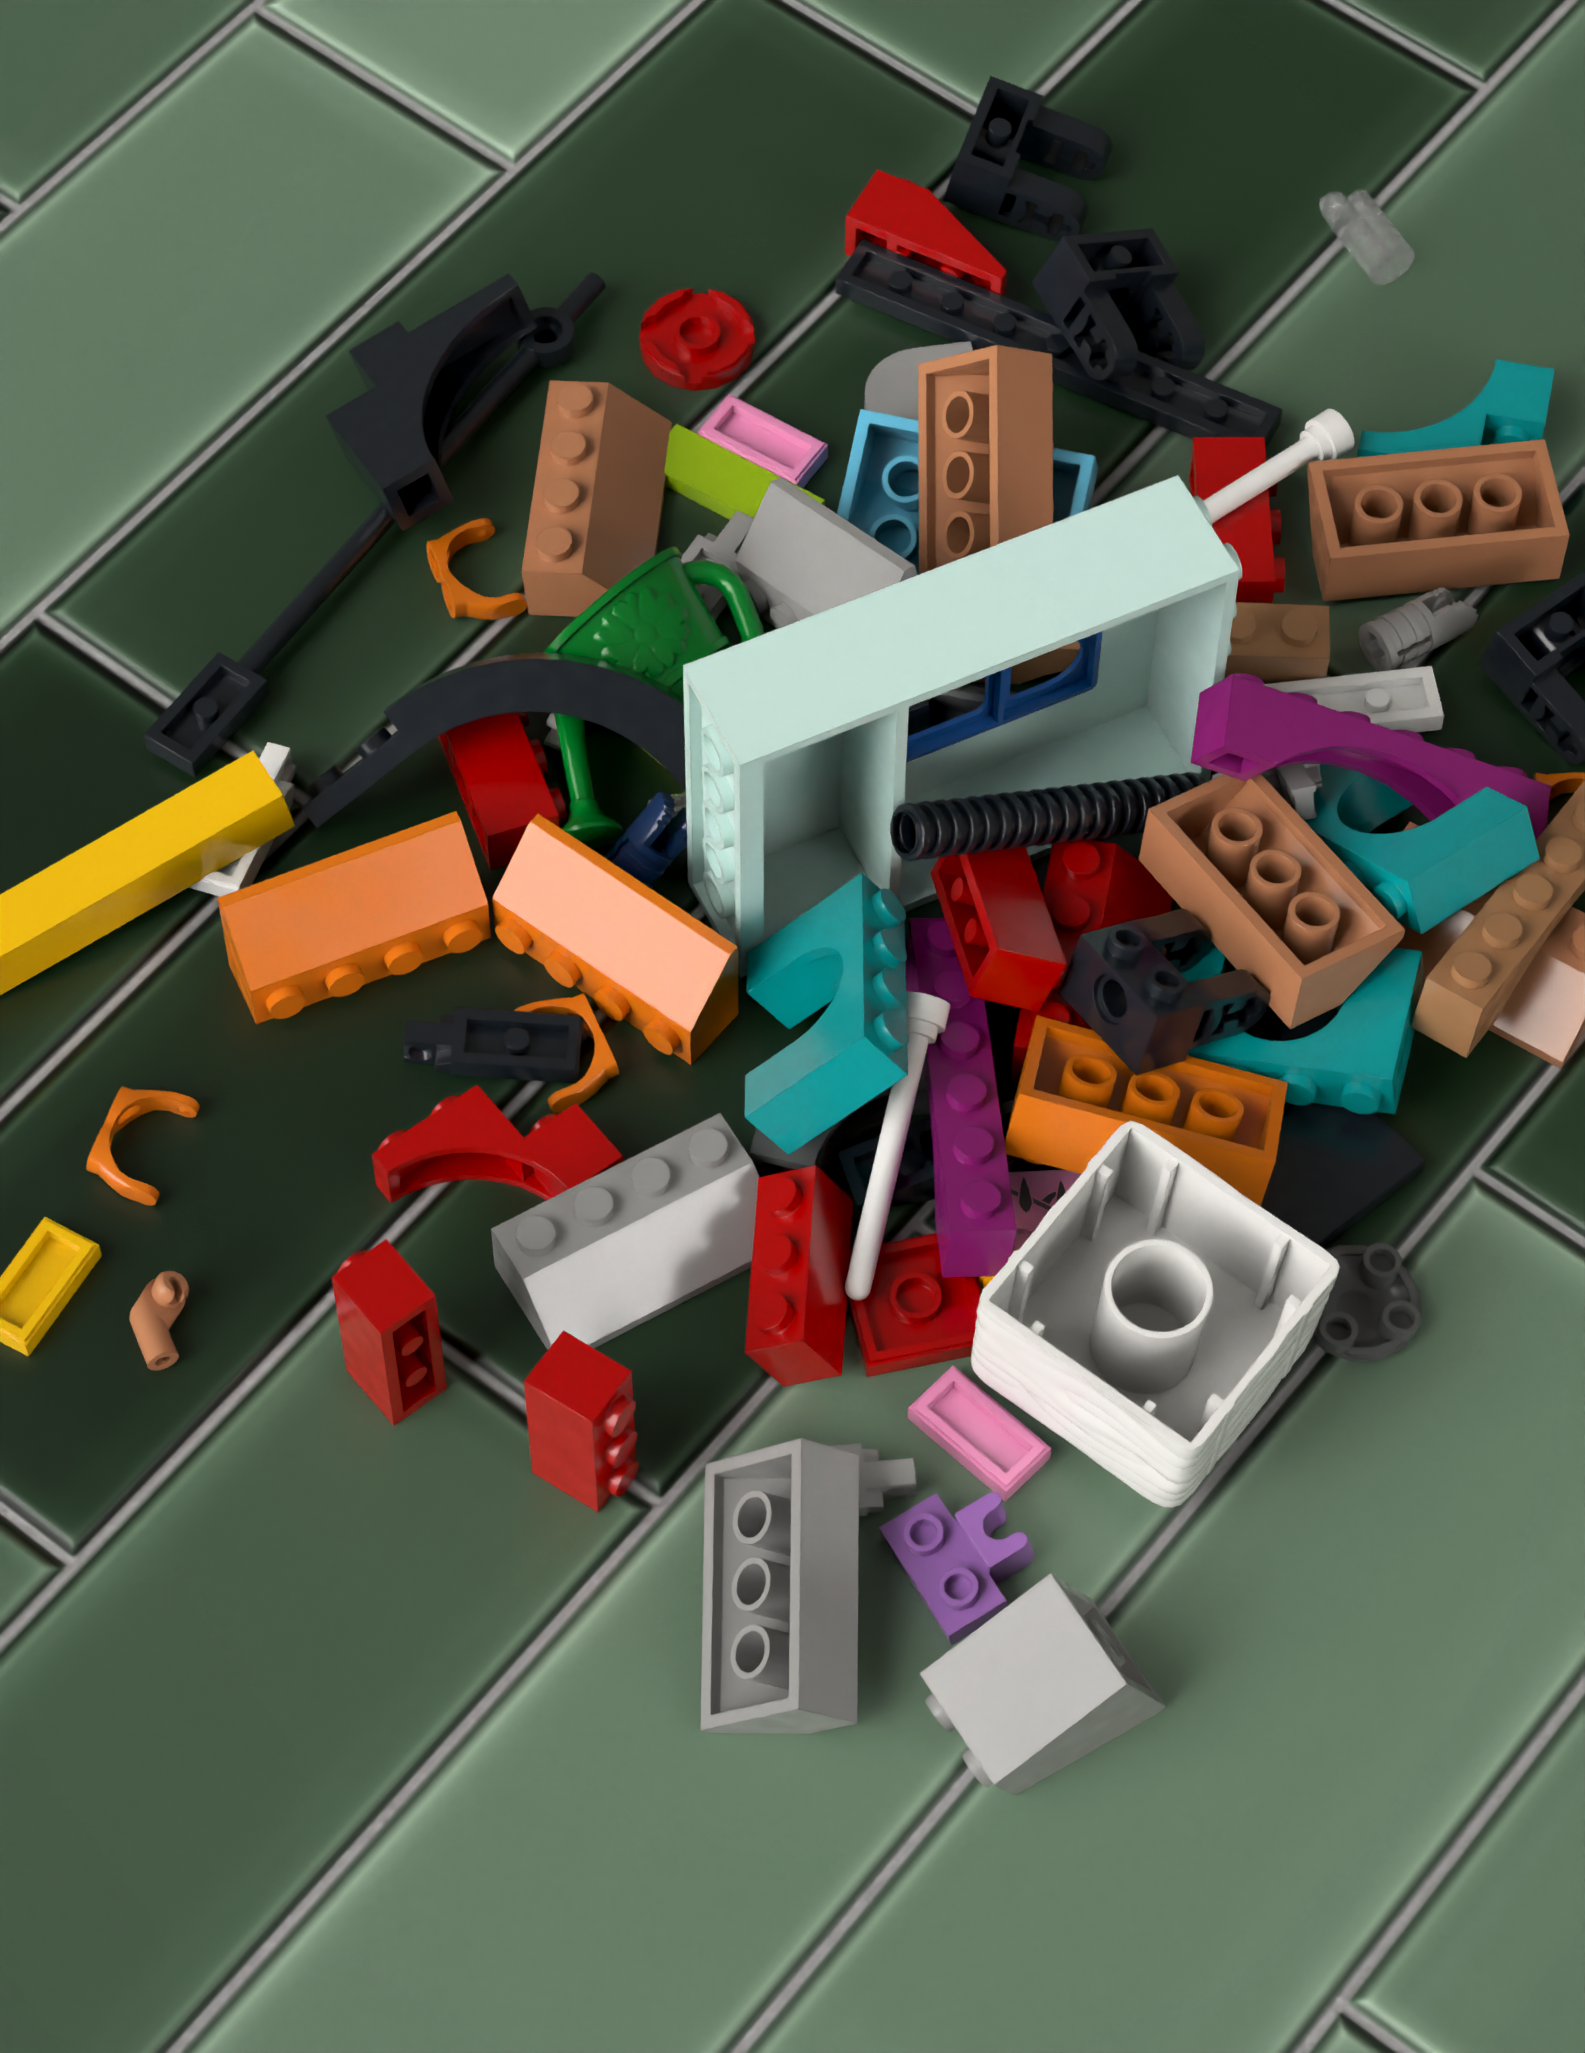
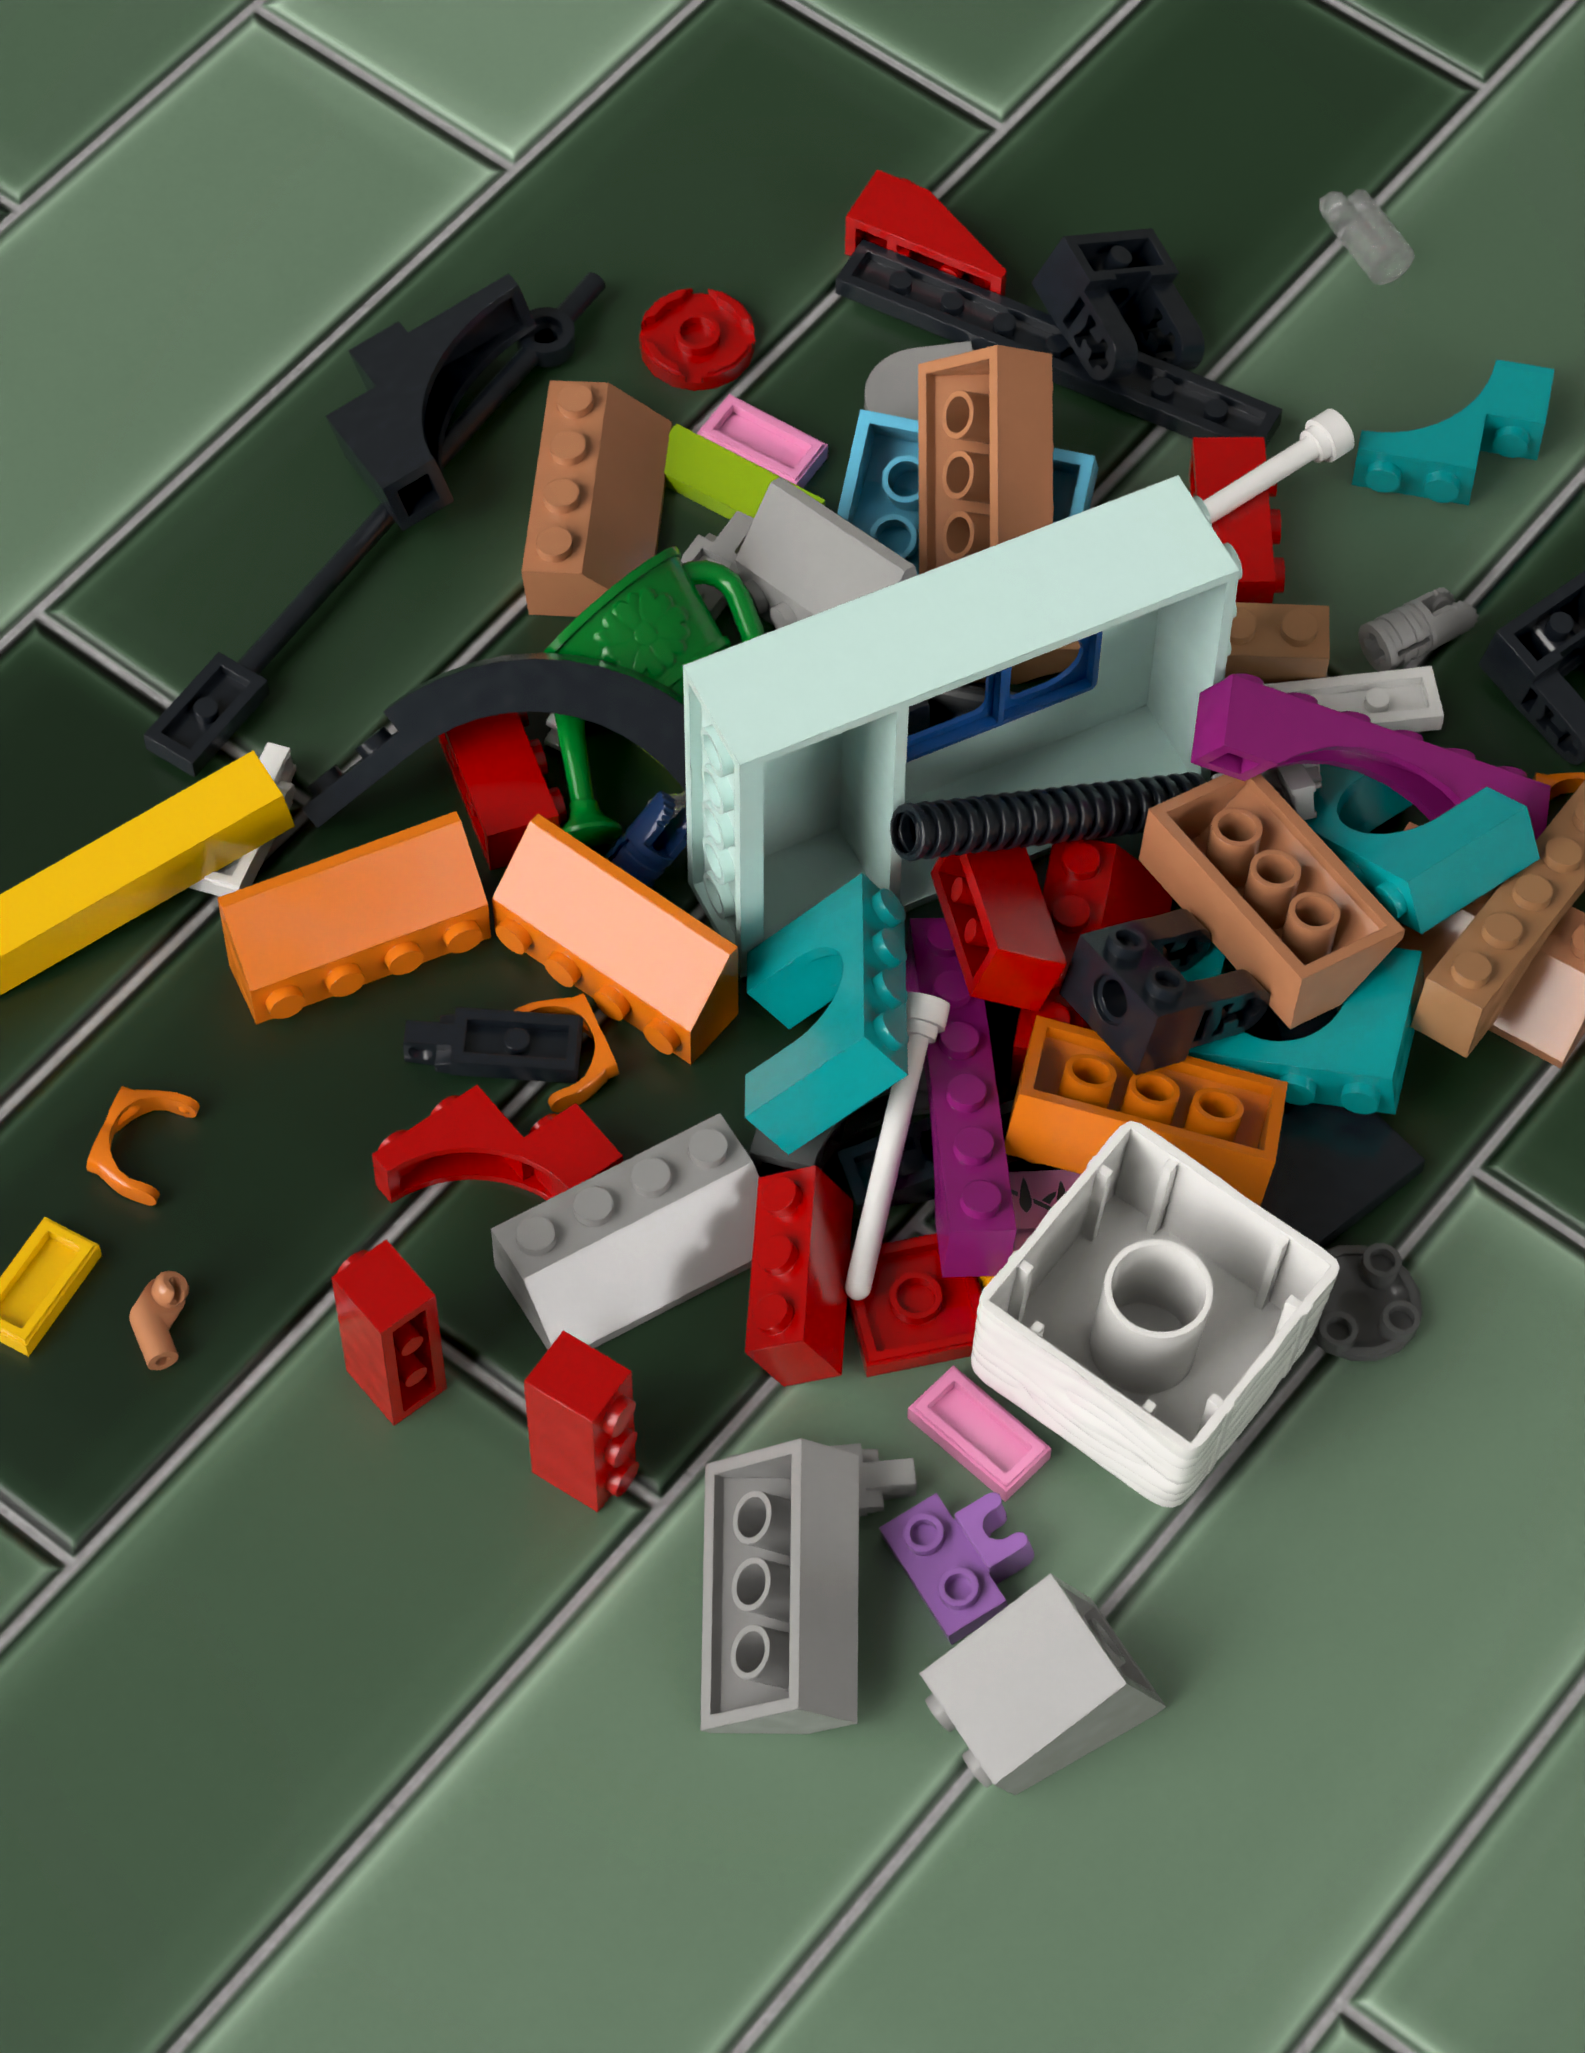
(457, 597): orange cap -> none
(1014, 127): black brick -> none
(1435, 520): nougat slope -> none

